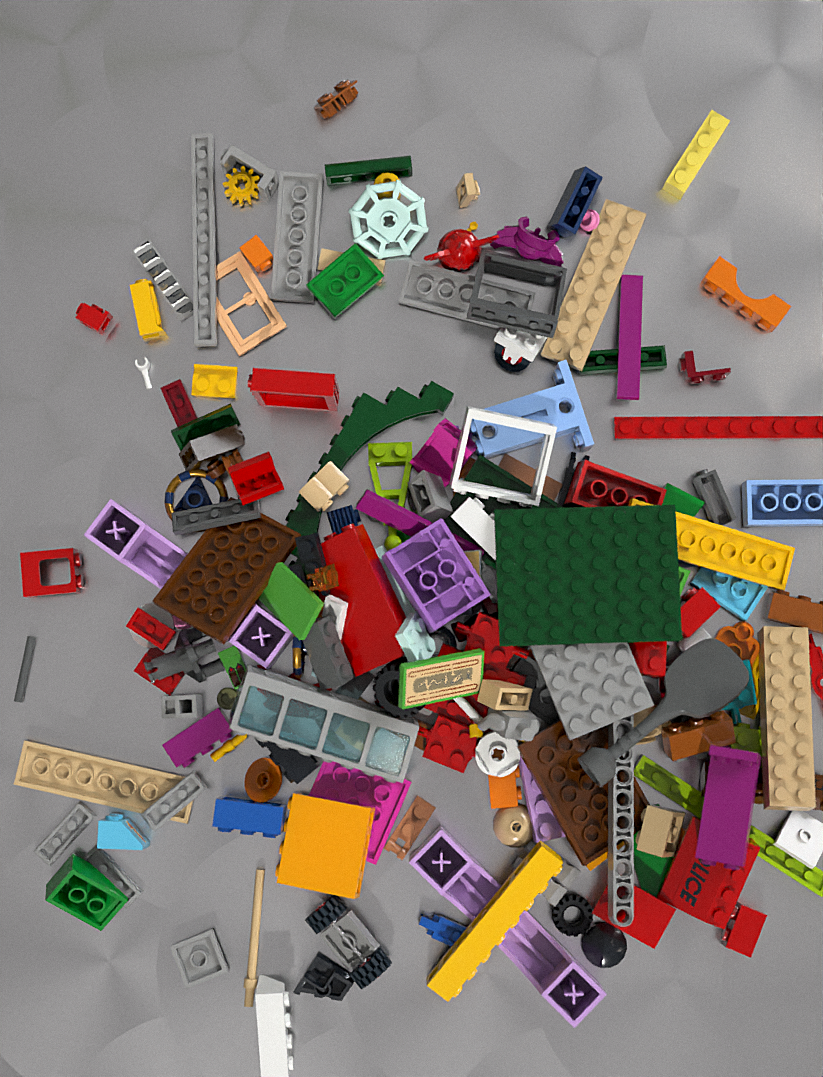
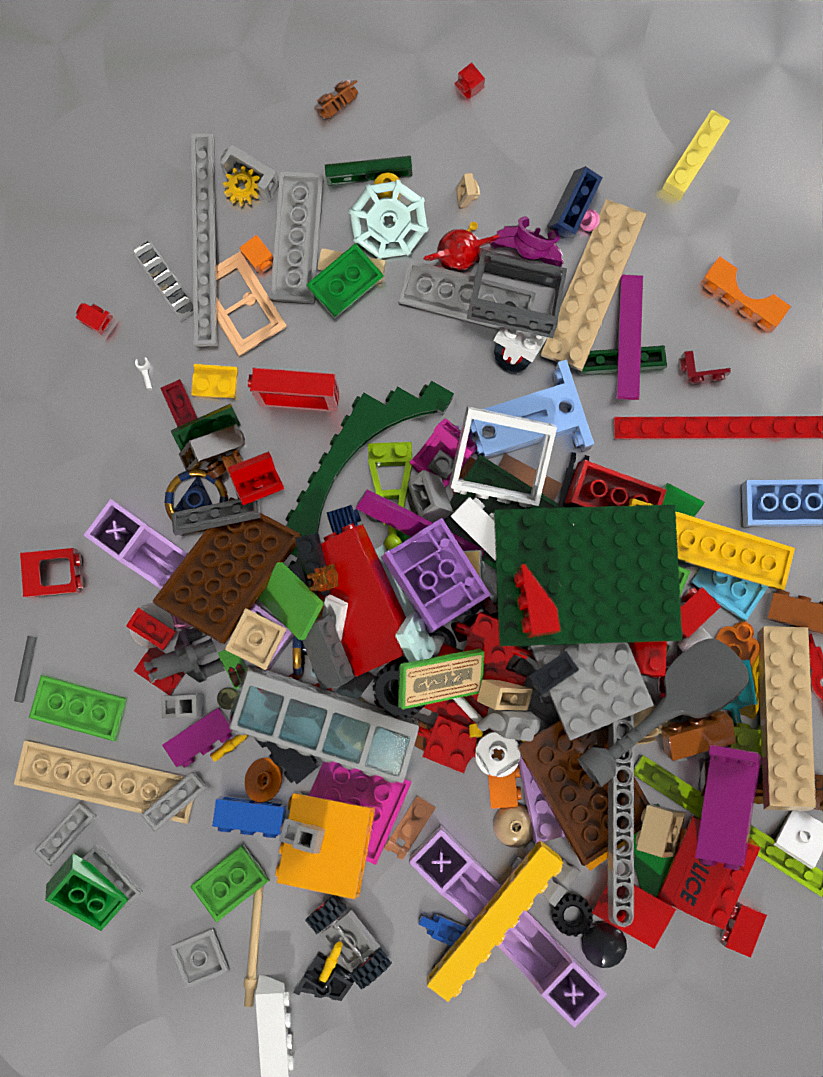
(77, 708): none -> bright green tile
(120, 833): medium azure slope -> none
(146, 309): yellow window -> none
(230, 883): none -> bright green tile
(255, 639): none -> tan plate
(302, 836): none -> light grey brick
(325, 486): tan brick -> none
(331, 962): none -> yellow piece
(442, 464): none -> dark grey plate
(470, 81): none -> red brick
(538, 608): none -> red slope
(553, 673): none -> black plate
(715, 498): dark grey window -> none

